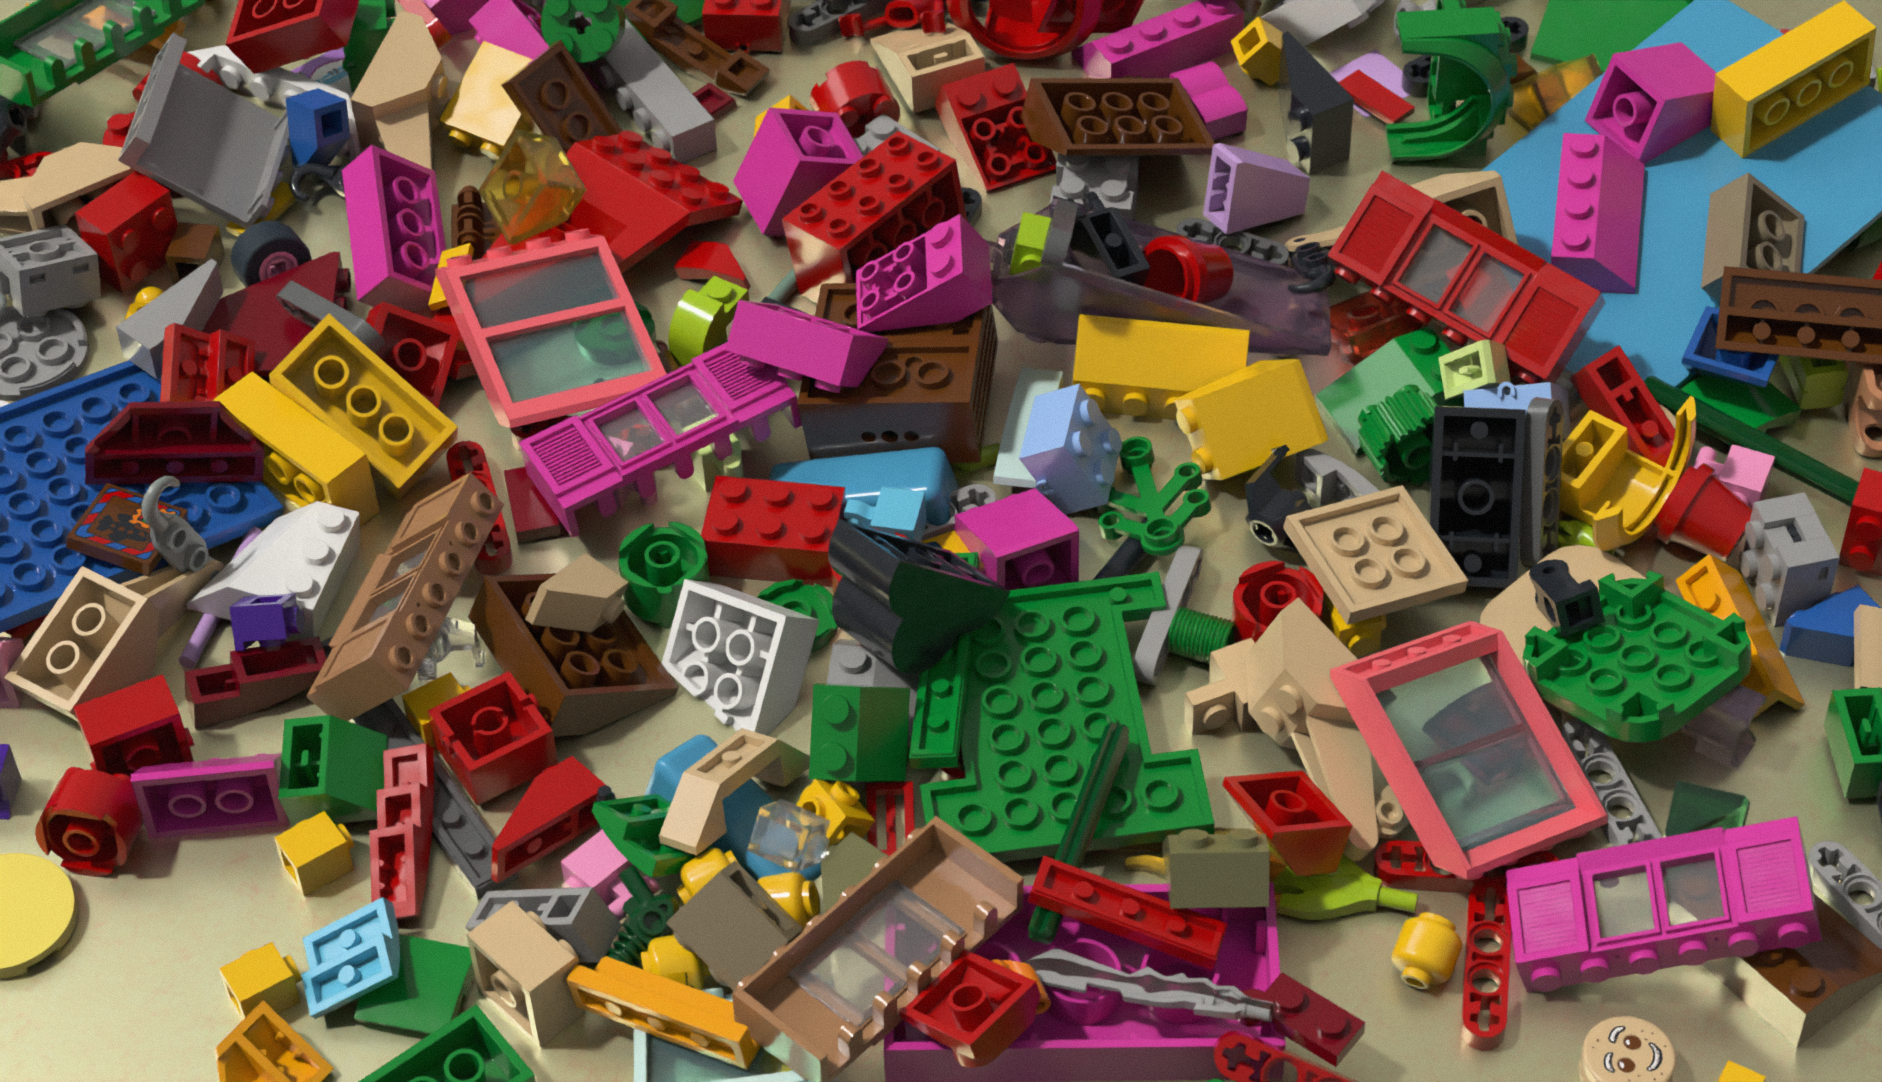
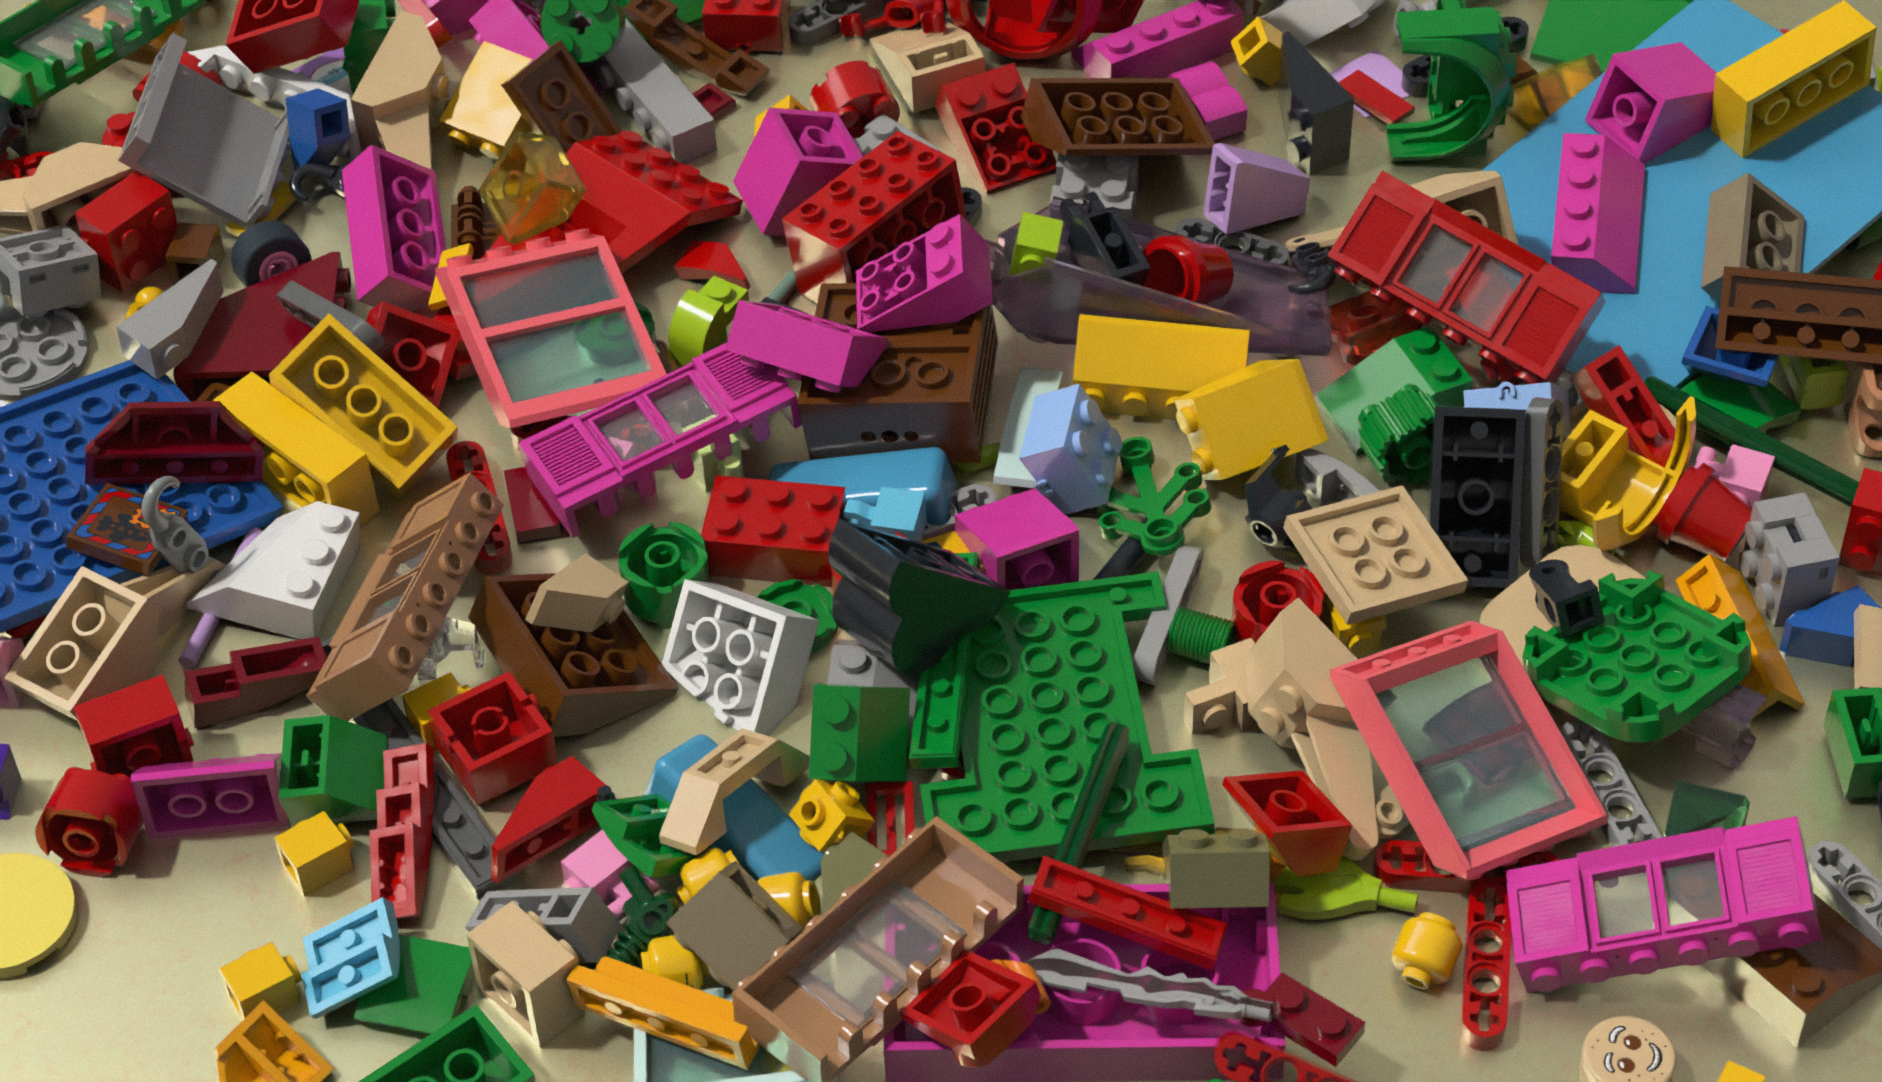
(202, 364): red slope -> none
(265, 620): dark purple brick -> none
(789, 836): clear brick -> none
(1059, 234): dark grey beam -> none
(1474, 367): yellowish green slope -> none

